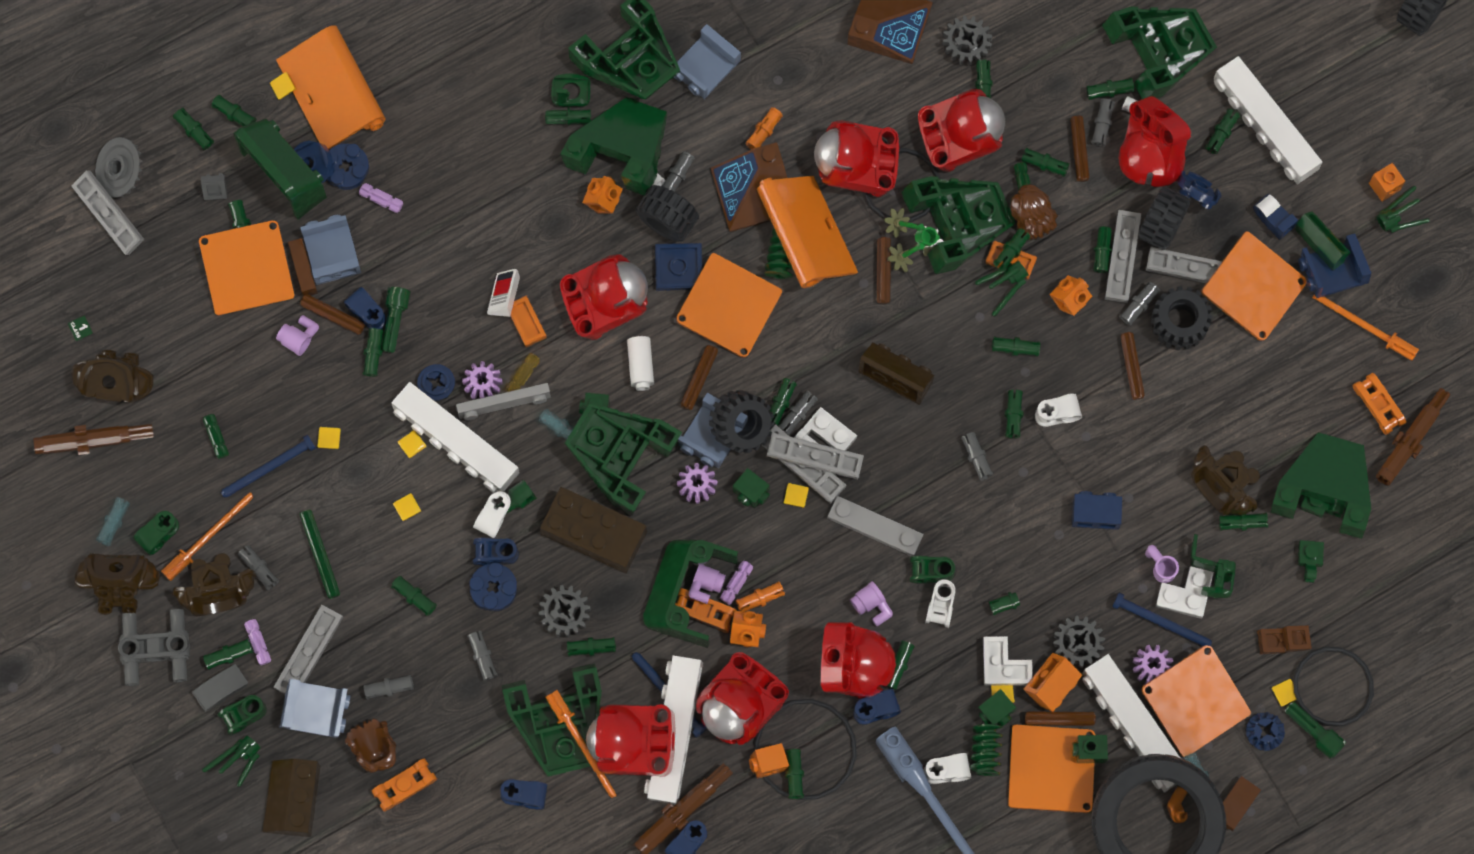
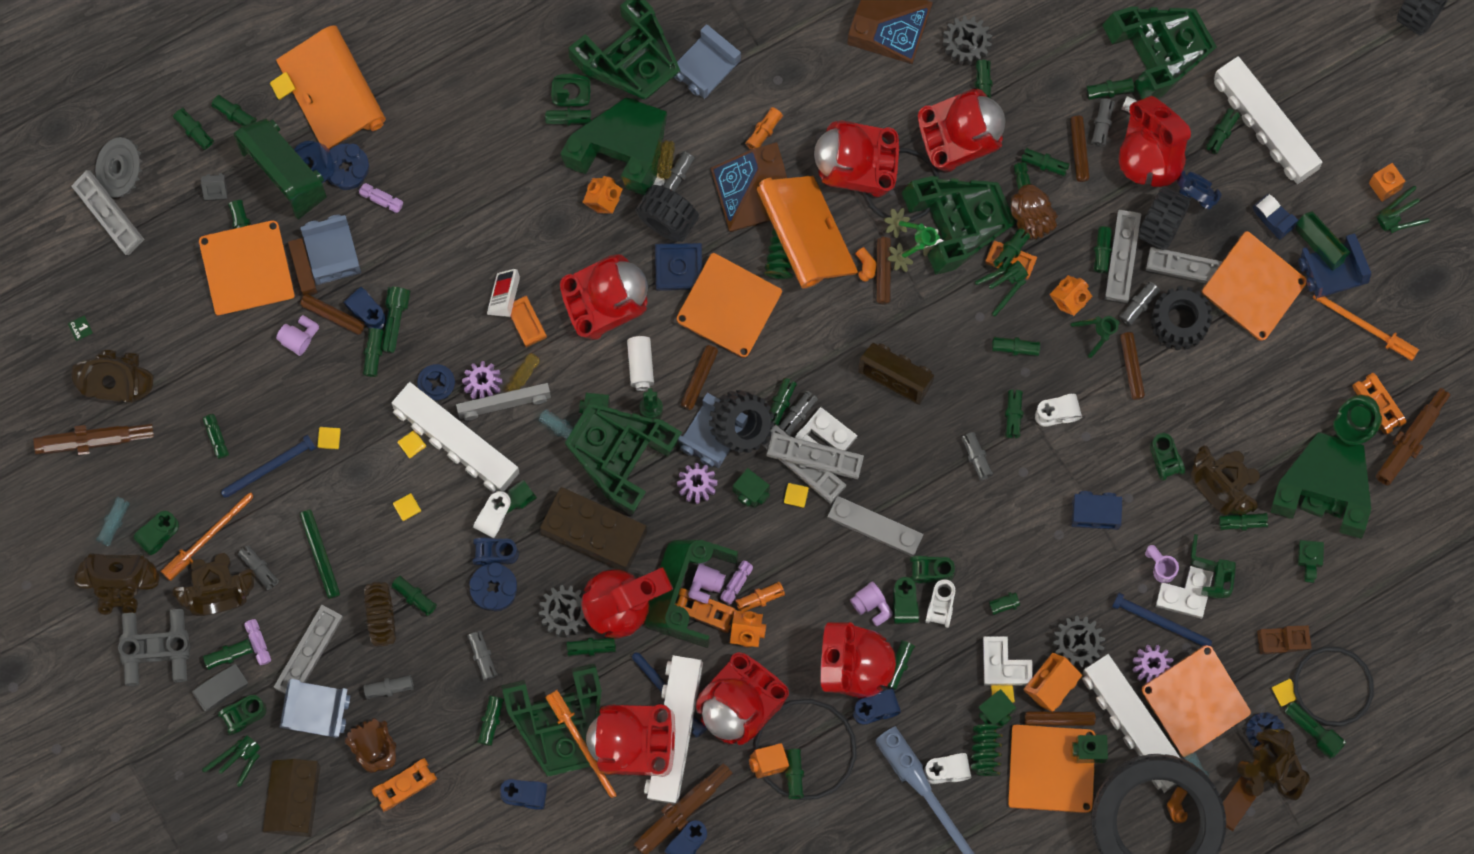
(380, 614): none -> dark brown gear
(490, 720): none -> dark green pin
(620, 601): none -> red piece
(651, 405): none -> dark green piece
(666, 159): none -> clear yellow axle
(869, 265): none -> orange arm
(905, 605): none -> dark green piece
(1104, 327): none -> dark green plant
(1167, 461): none -> dark green piece
(1275, 763): none -> dark brown piece
(1358, 420): none -> dark green piece

